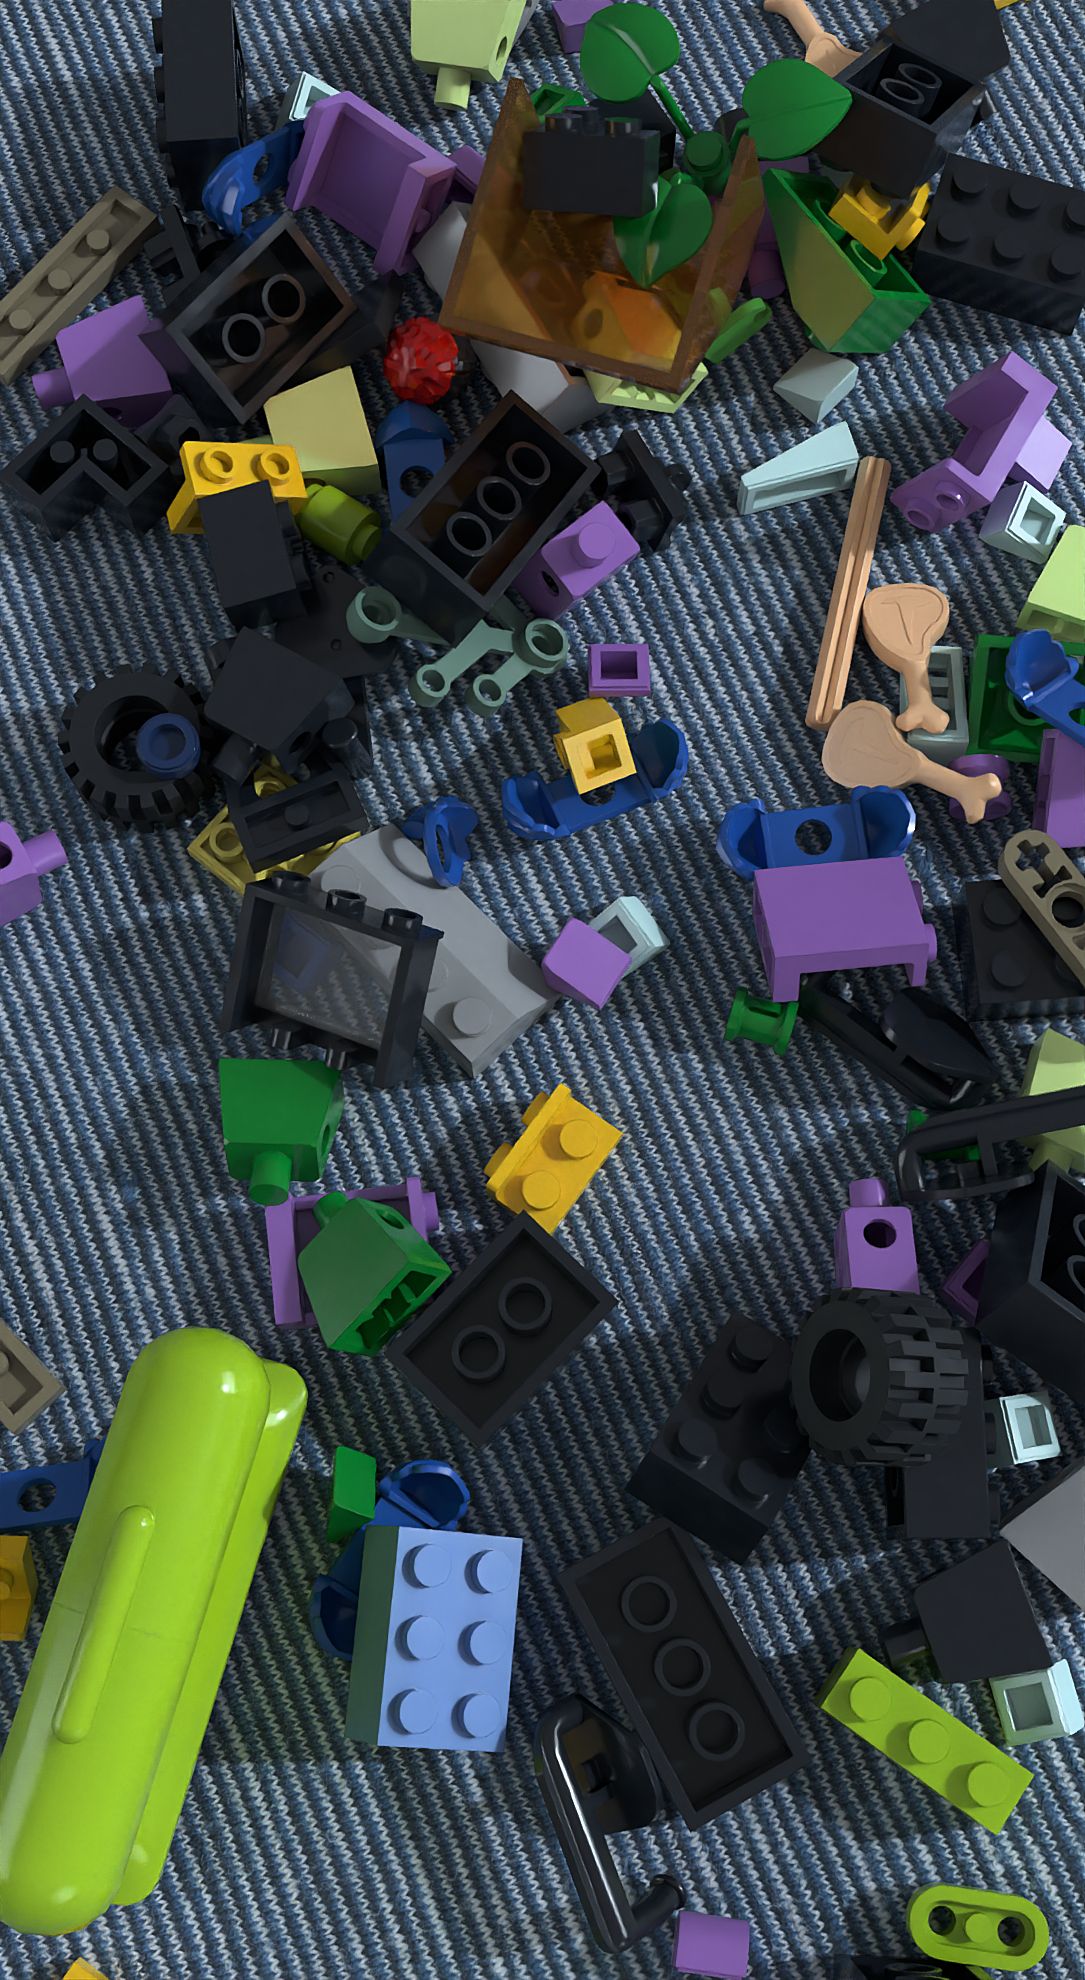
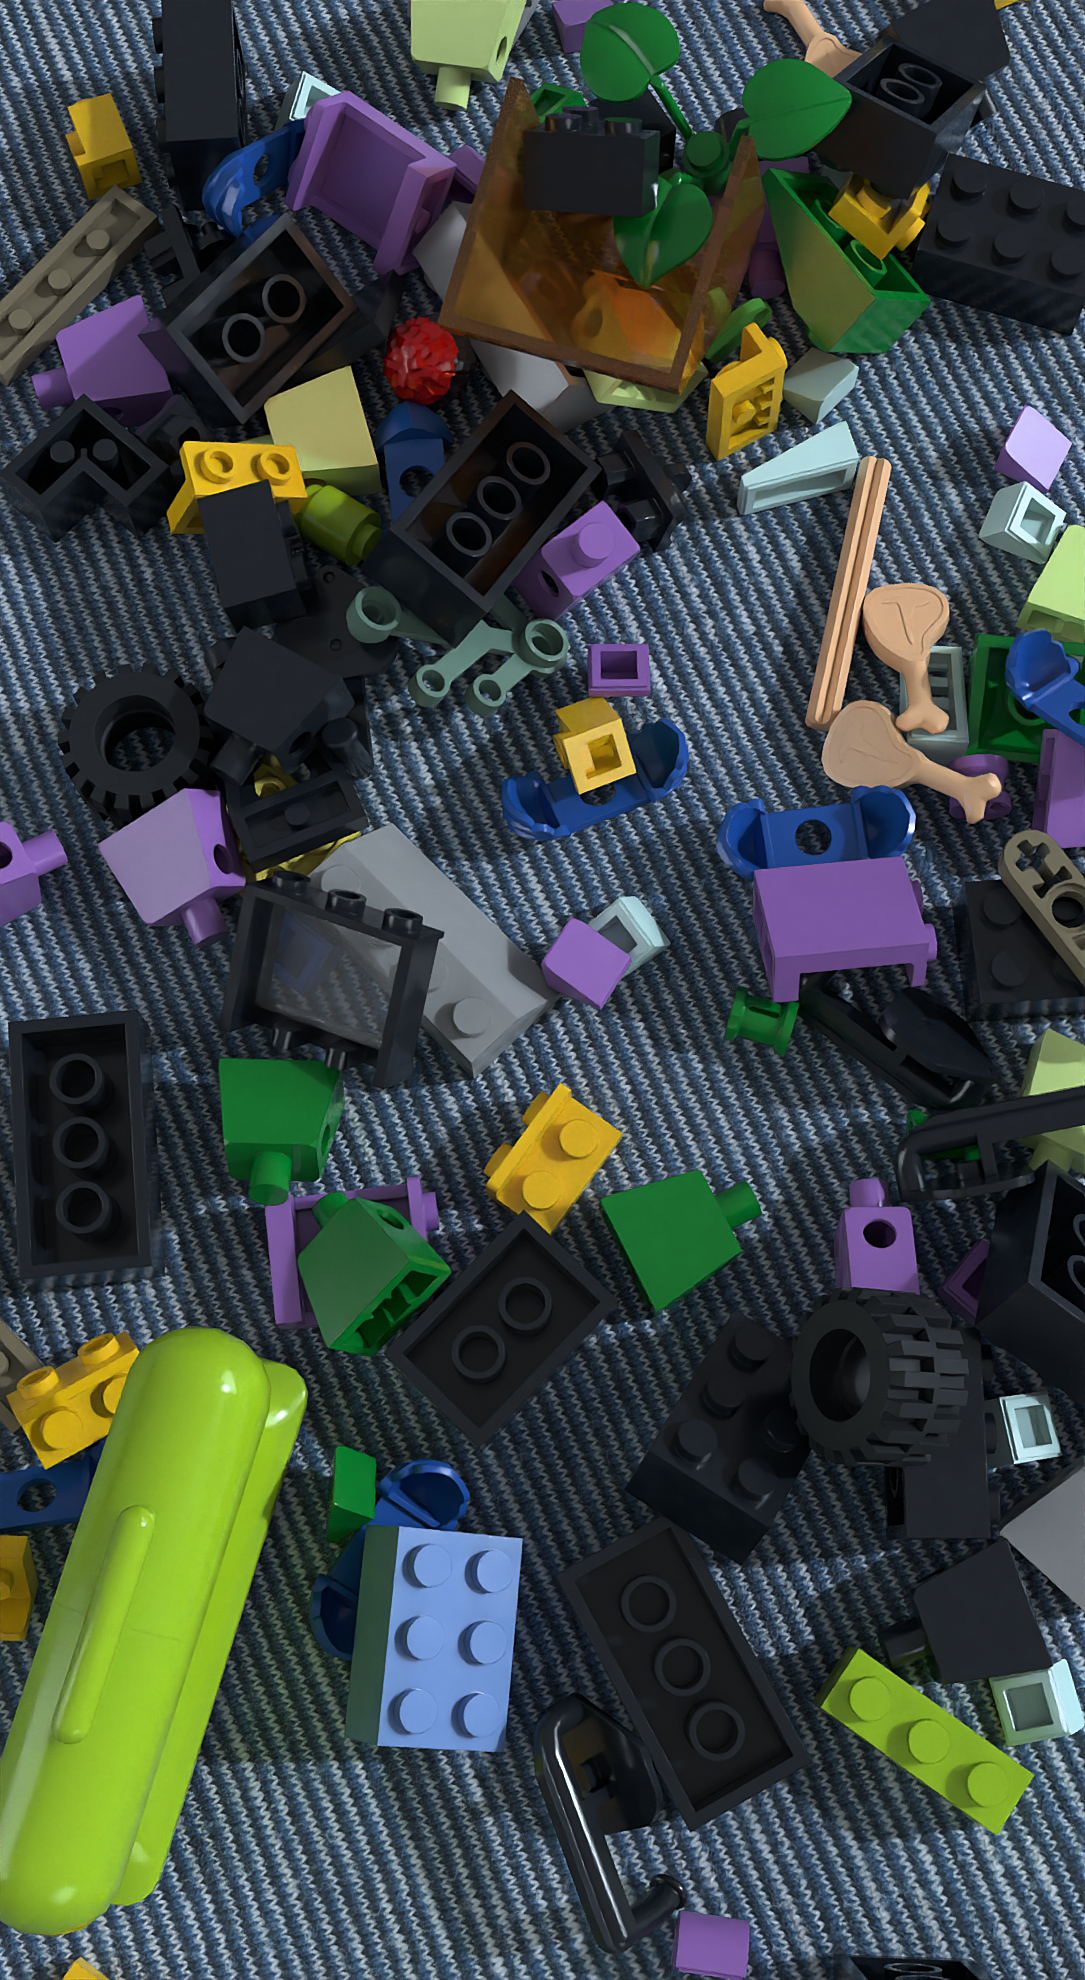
(75, 1402): none -> yellow bracket
(85, 1150): none -> black brick
(101, 146): none -> yellow brick
(168, 746): dark blue tile -> none
(179, 863): none -> medium lavender torso
(453, 822): blue piece -> none
(677, 1233): none -> green torso
(746, 394): none -> yellow bracket
(974, 1926): lime plate -> none
(1001, 413): medium lavender panel -> none

